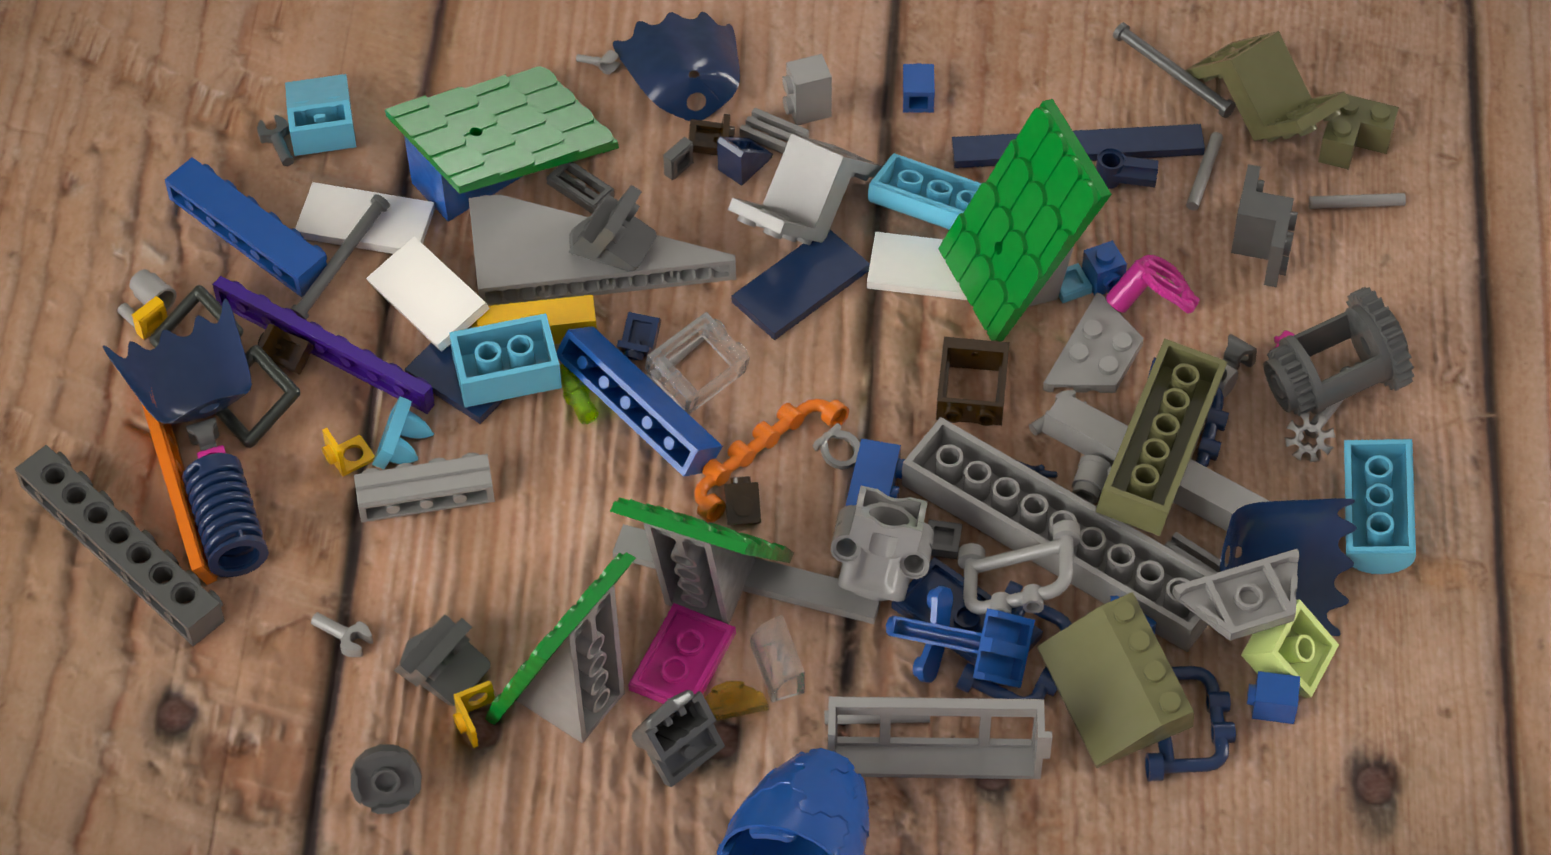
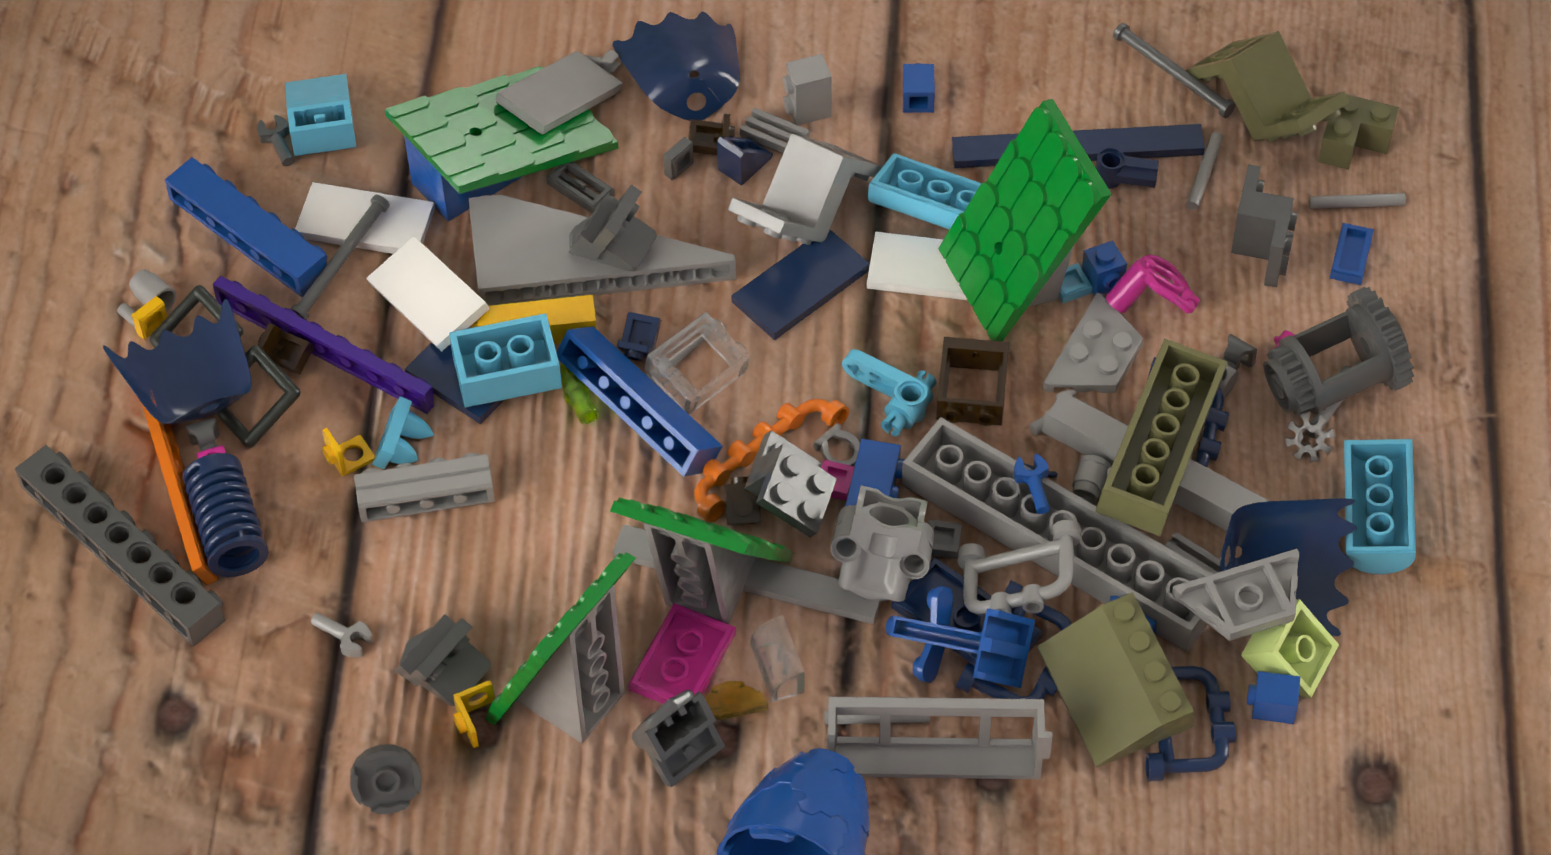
(559, 92): none -> light grey tile
(790, 484): none -> bracket
(844, 476): none -> dark pink plate
(895, 384): none -> medium azure piece
(1033, 479): none -> blue bar
(1351, 253): none -> blue tile

